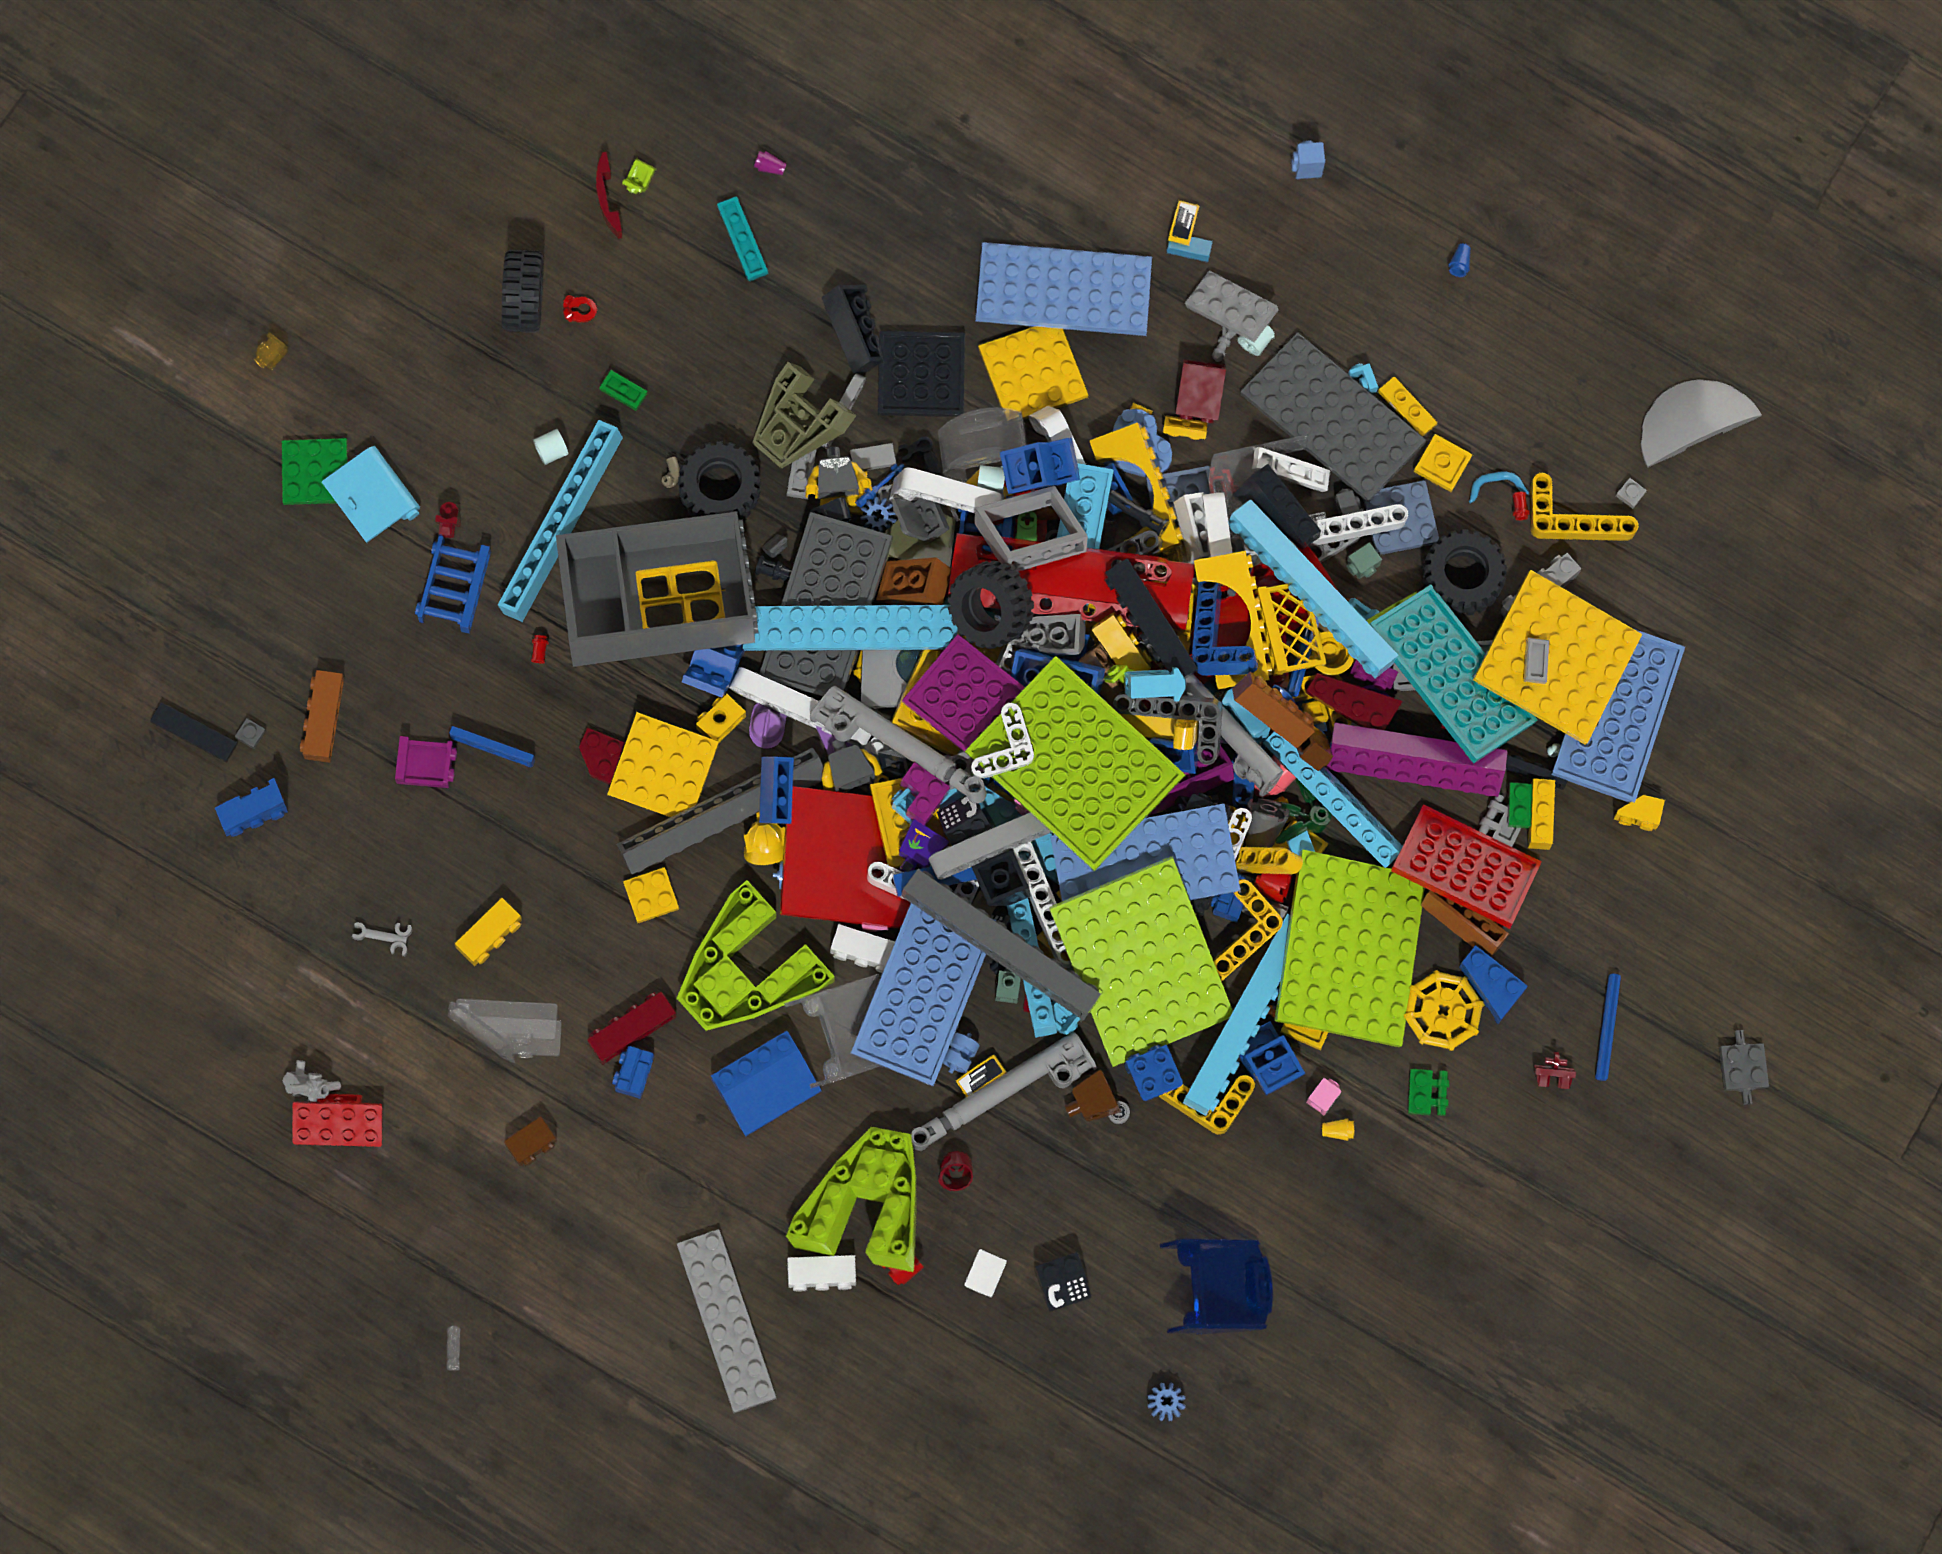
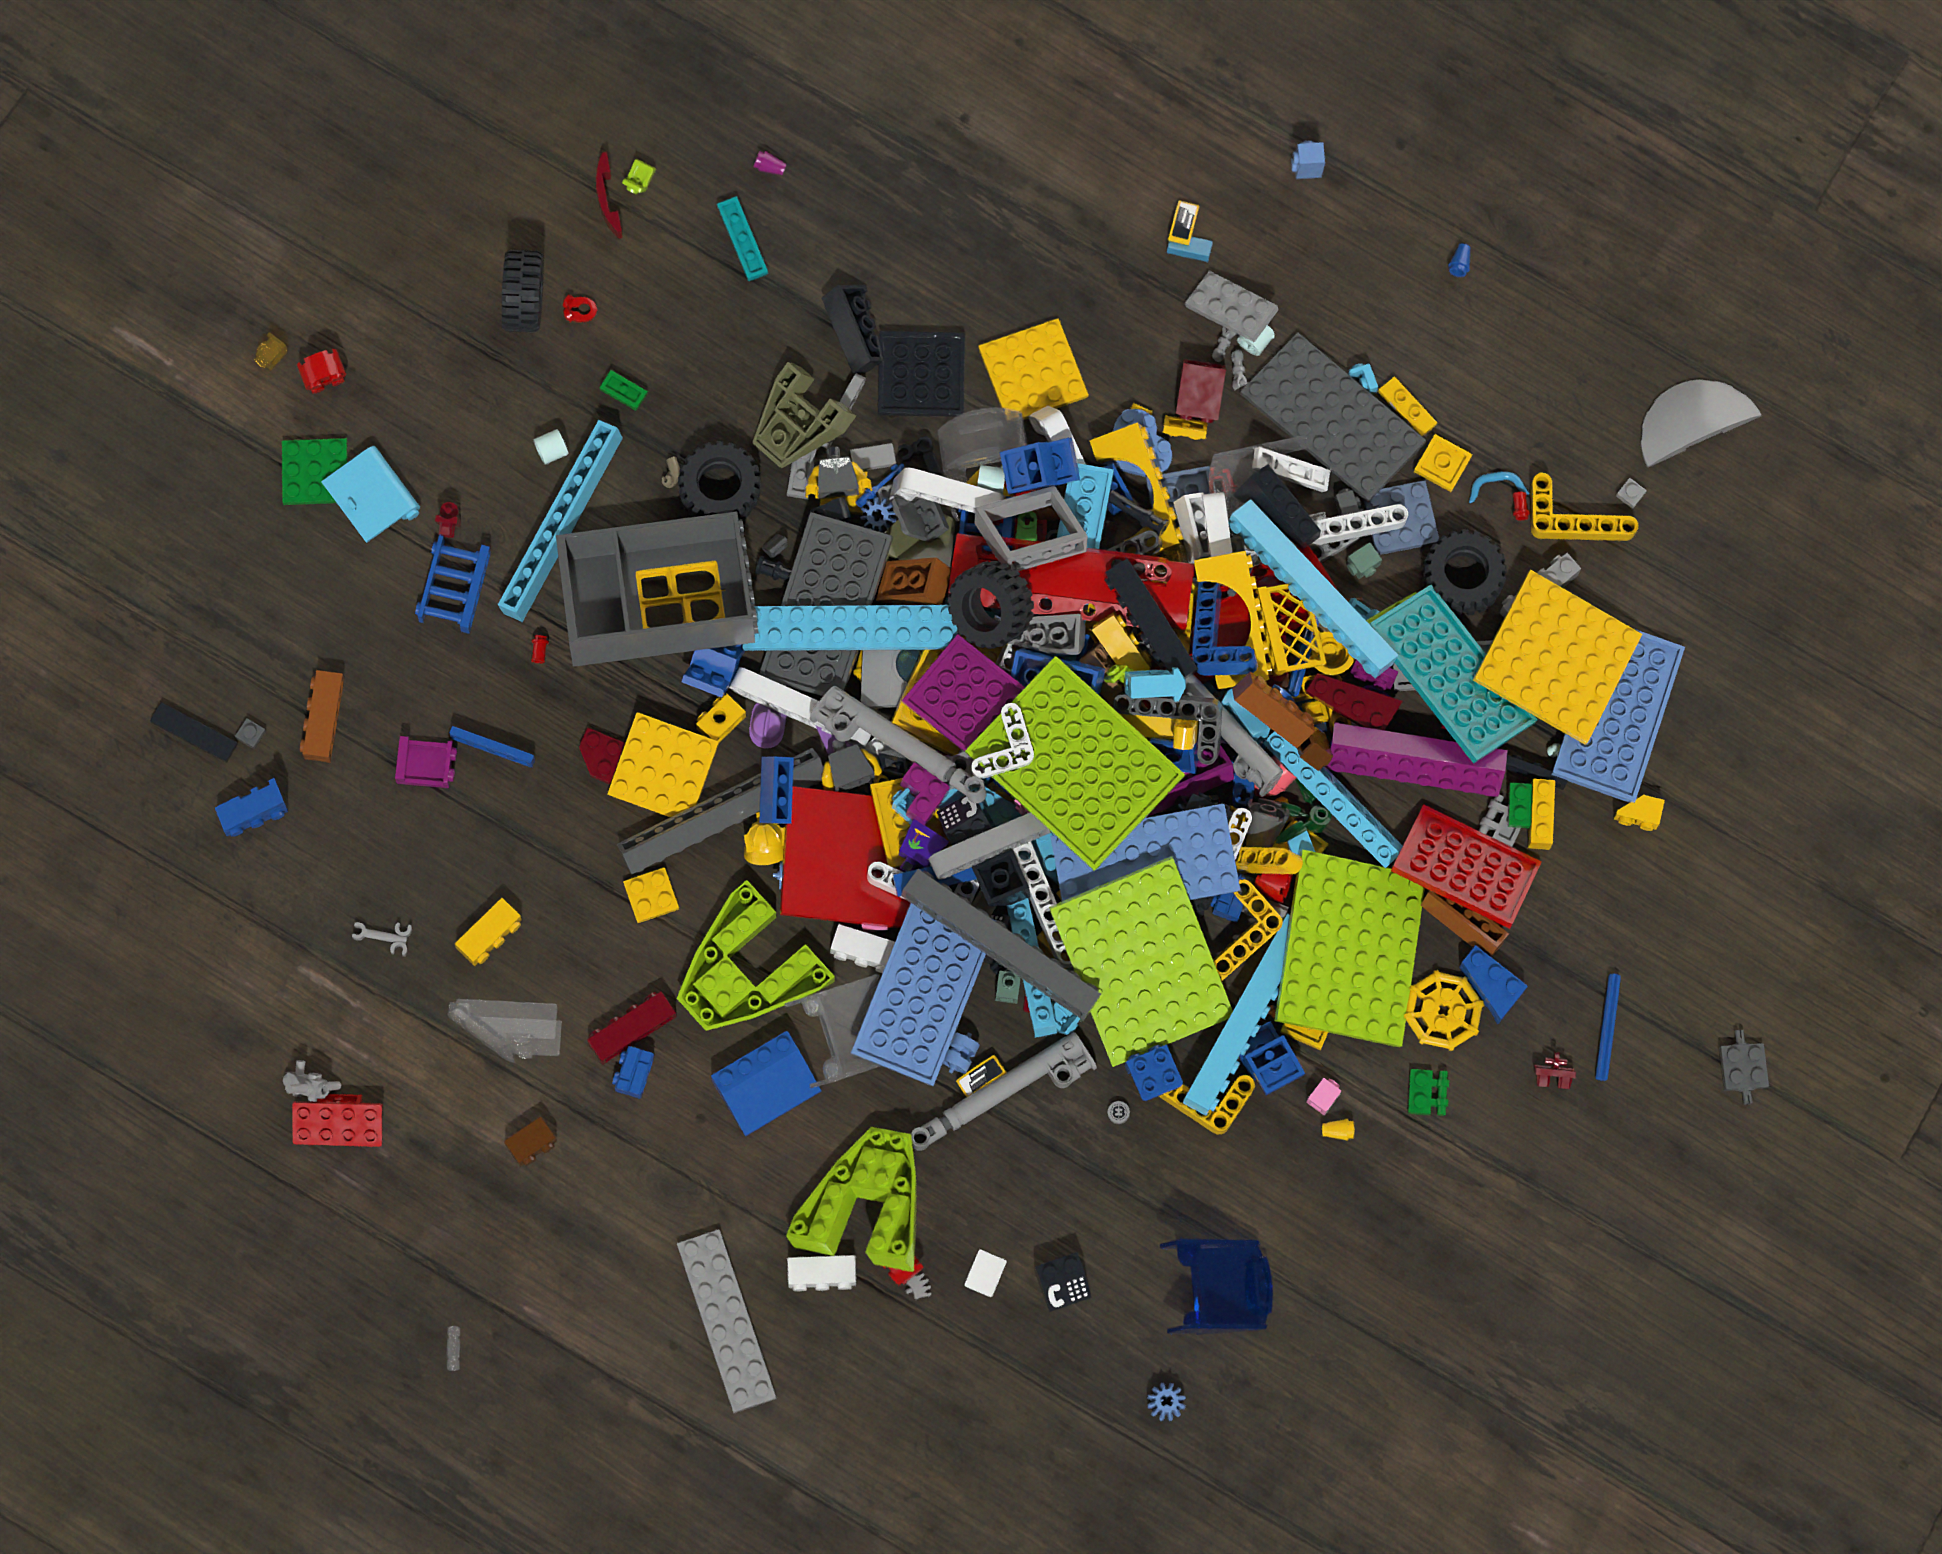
(322, 370): none -> red brick
(917, 1288): none -> light grey piece
(956, 1158): dark red helmet -> none
(1064, 289): medium blue plate -> none
(1093, 1099): reddish brown torso -> none
(1238, 370): none -> light grey piece
(1536, 660): light grey tile -> none

